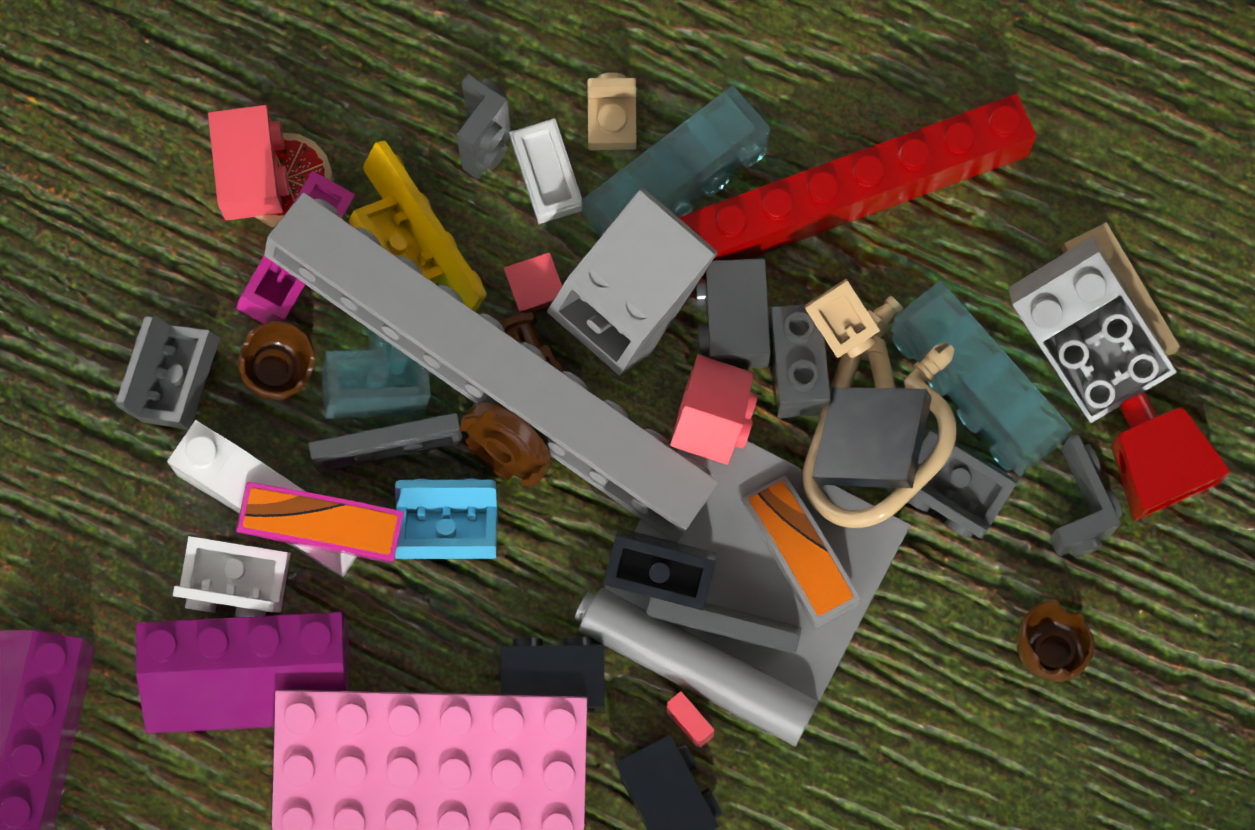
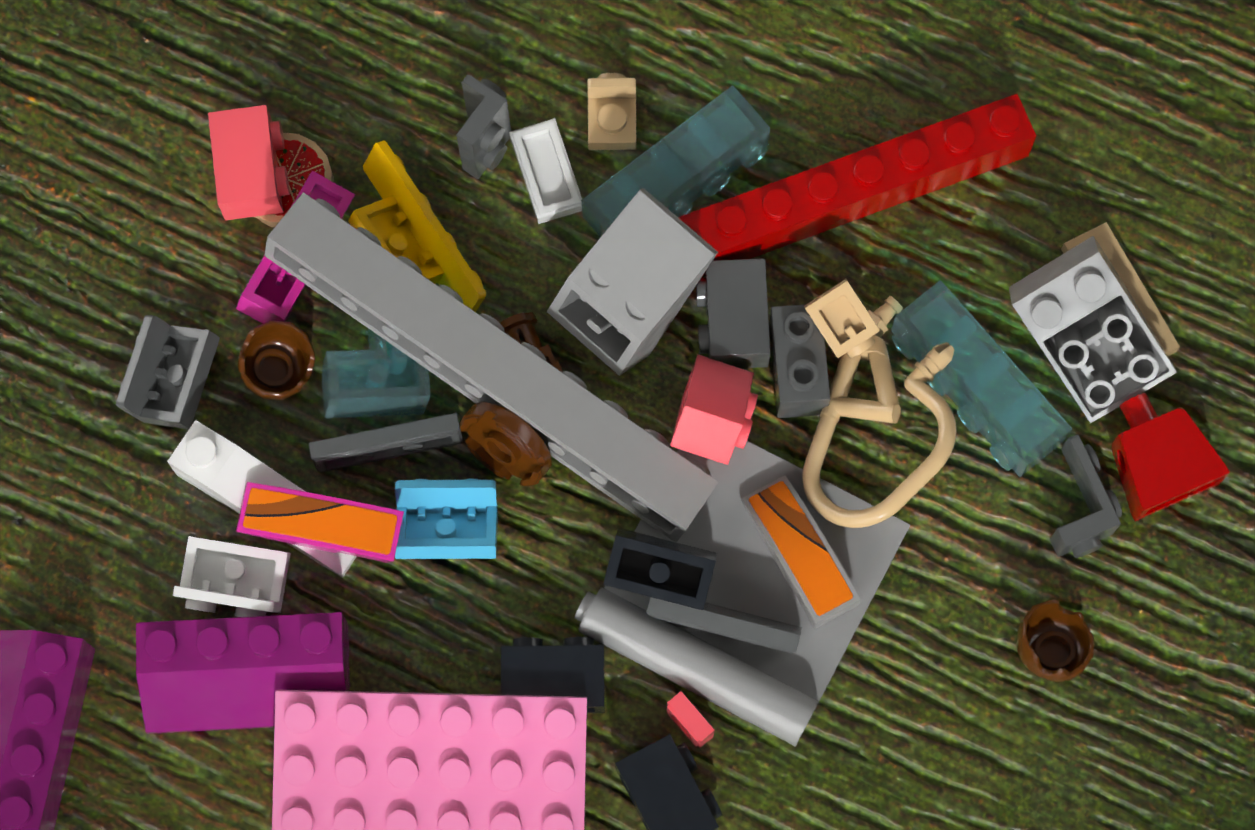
(533, 283): coral tile -> none
(872, 437): black tile -> none
(964, 489): dark grey bracket -> none

